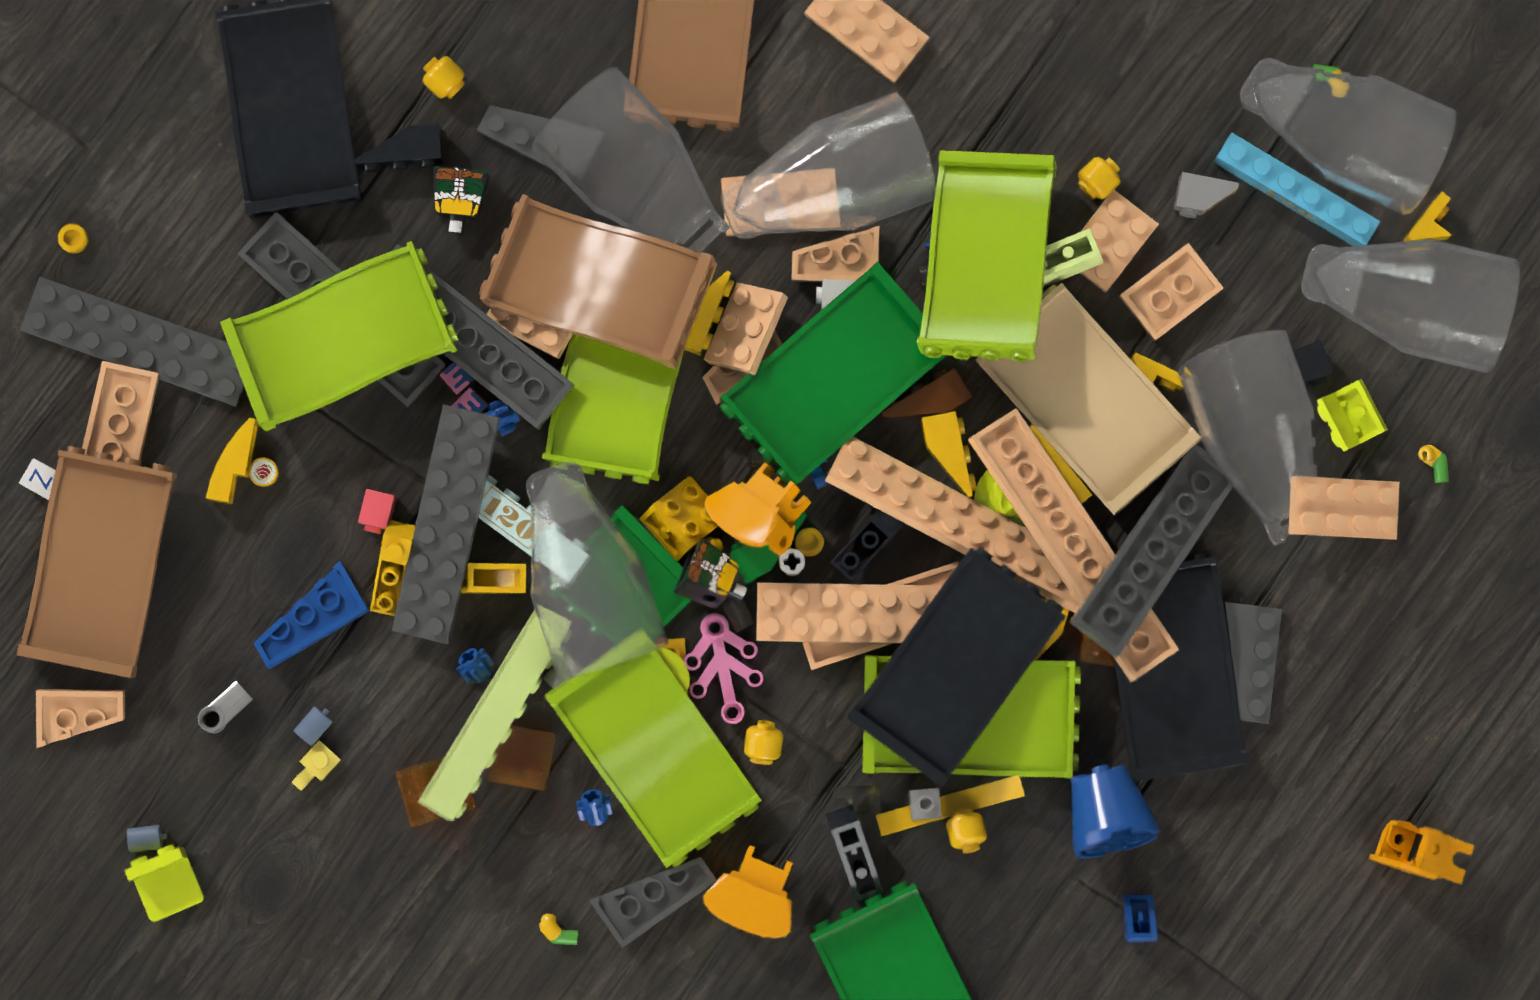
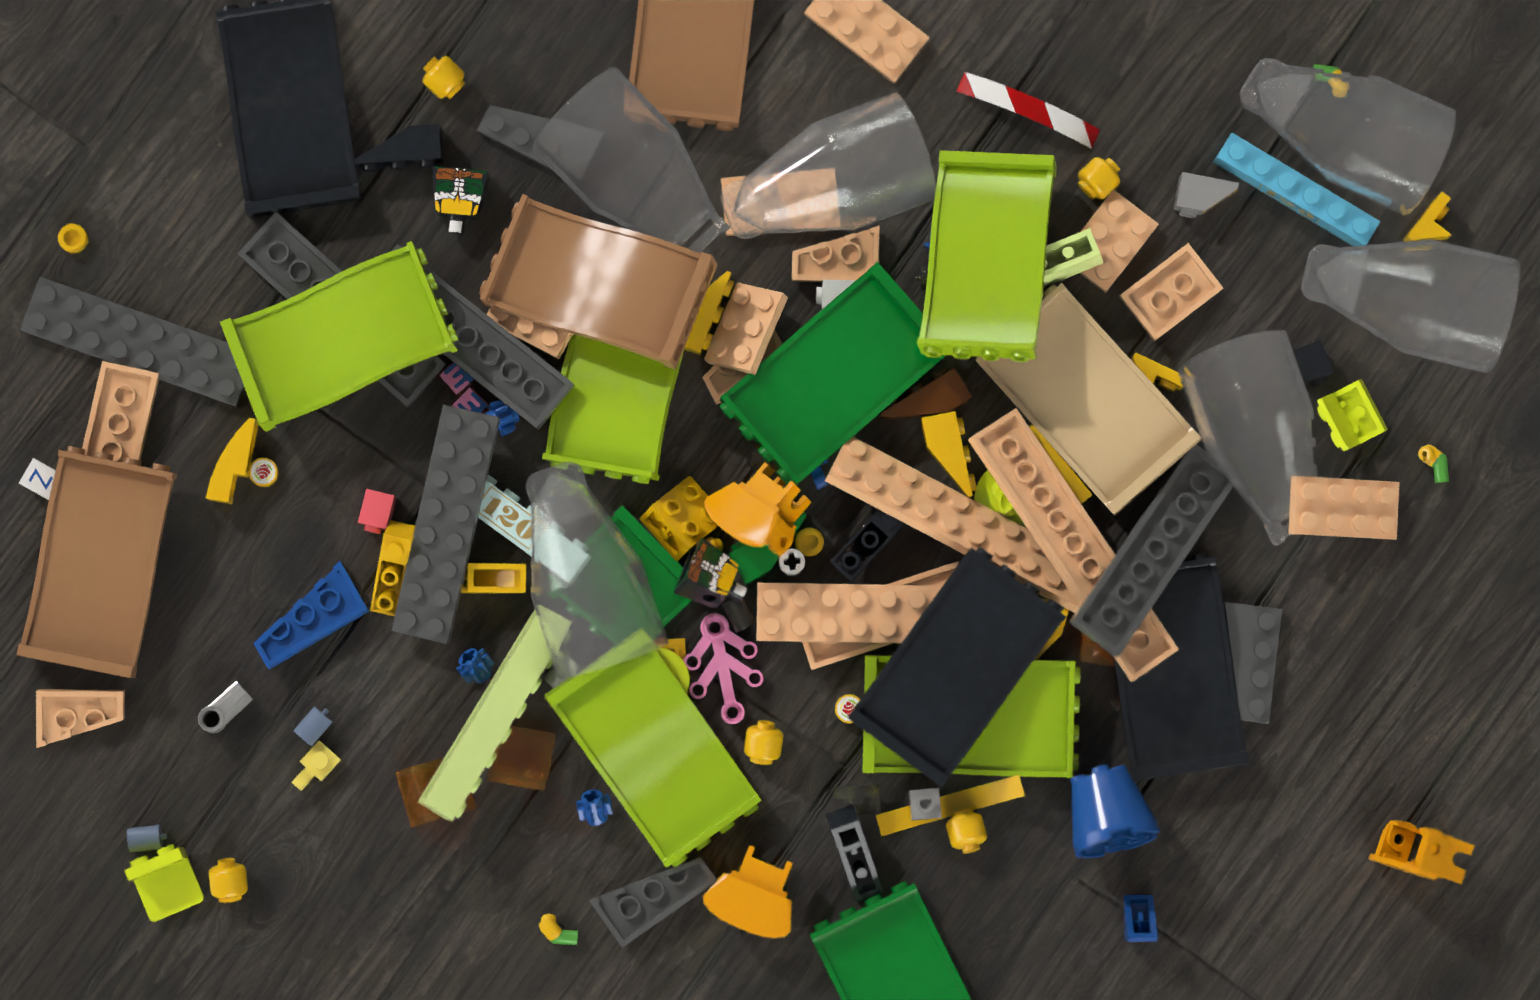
(228, 880): none -> yellow head
(844, 706): none -> tile
(1029, 107): none -> sticker

